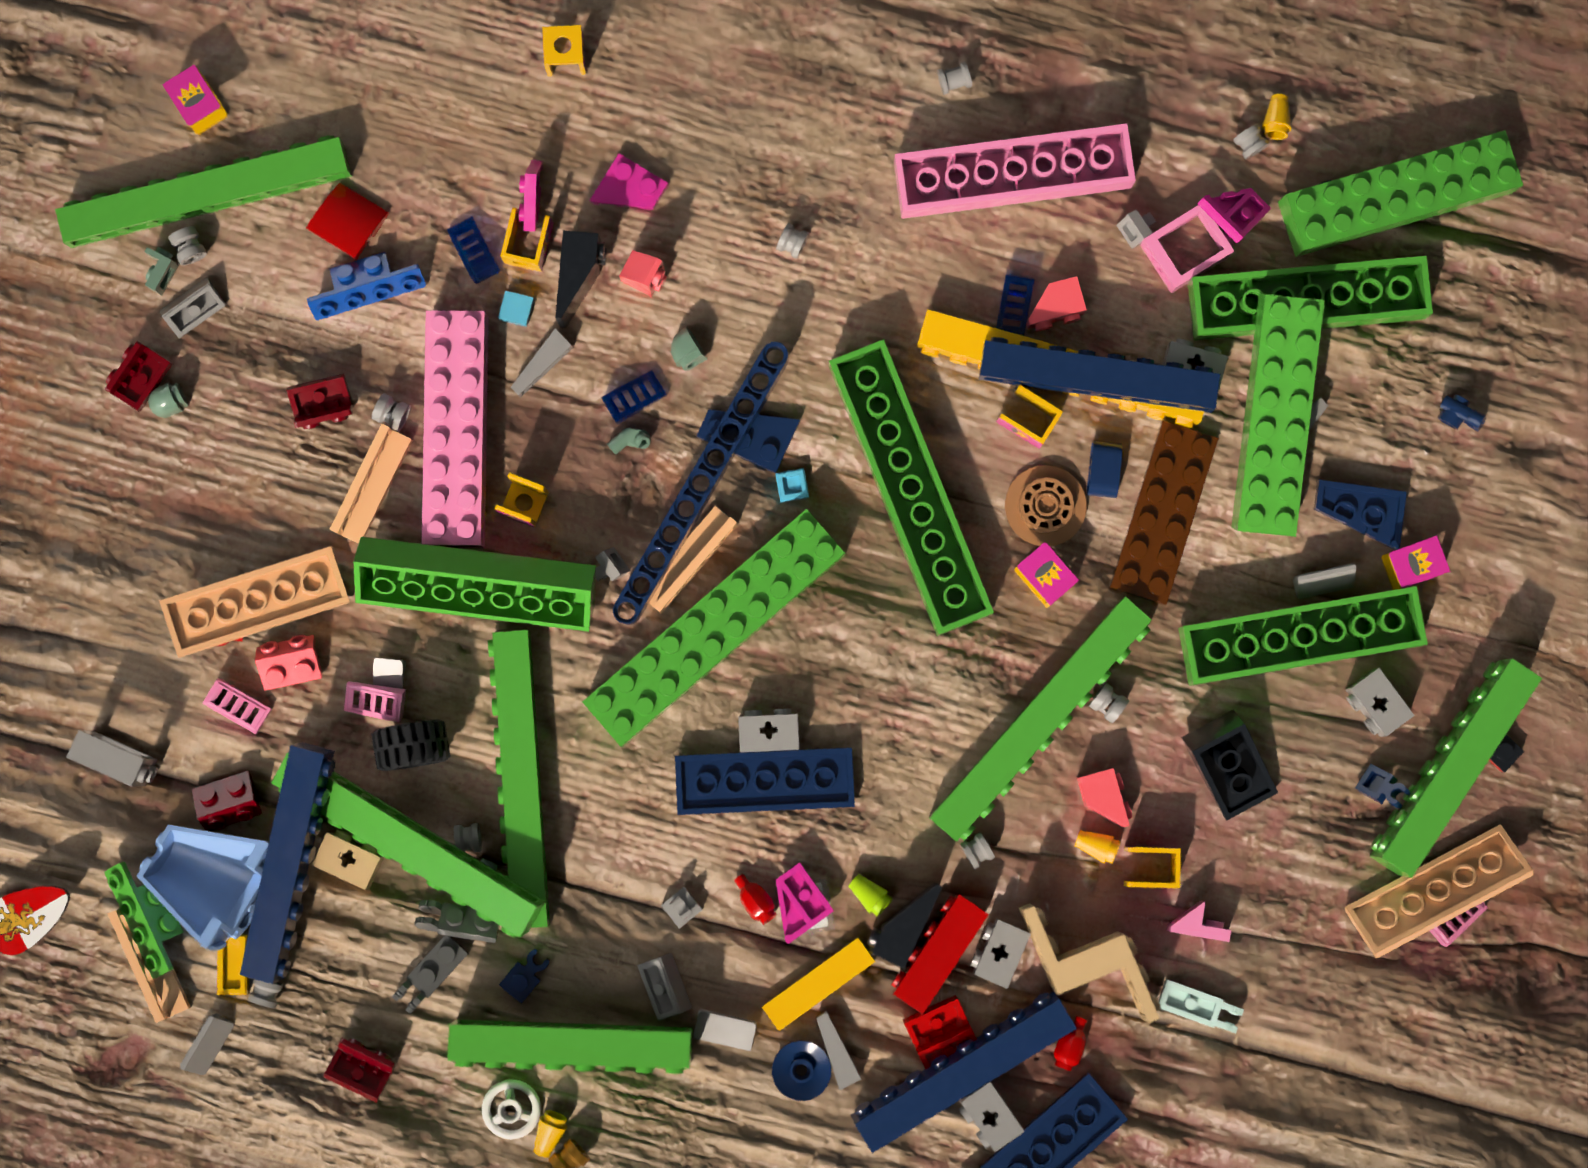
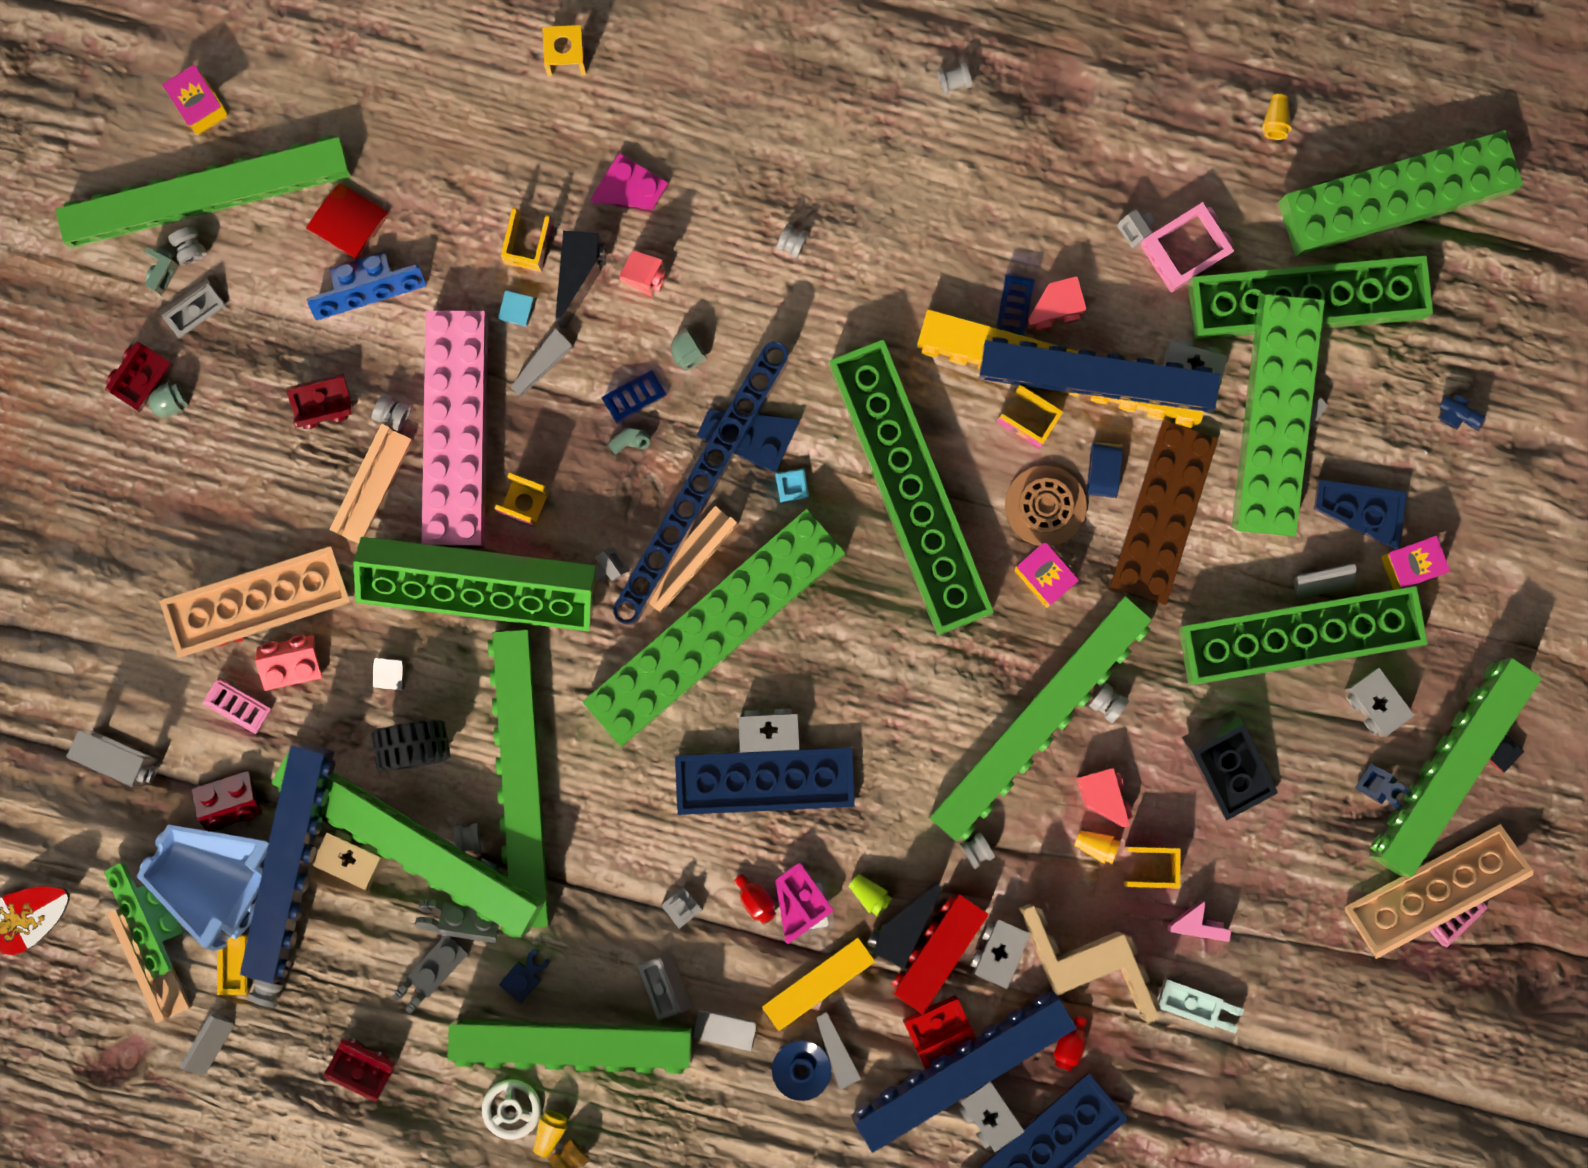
(396, 694): bright pink slope -> none
(481, 266): clear blue slope -> none
(529, 185): dark pink wing -> none
(1014, 171): bright pink brick -> none
(1235, 211): dark pink wing -> none
(1251, 141): light grey wheel -> none

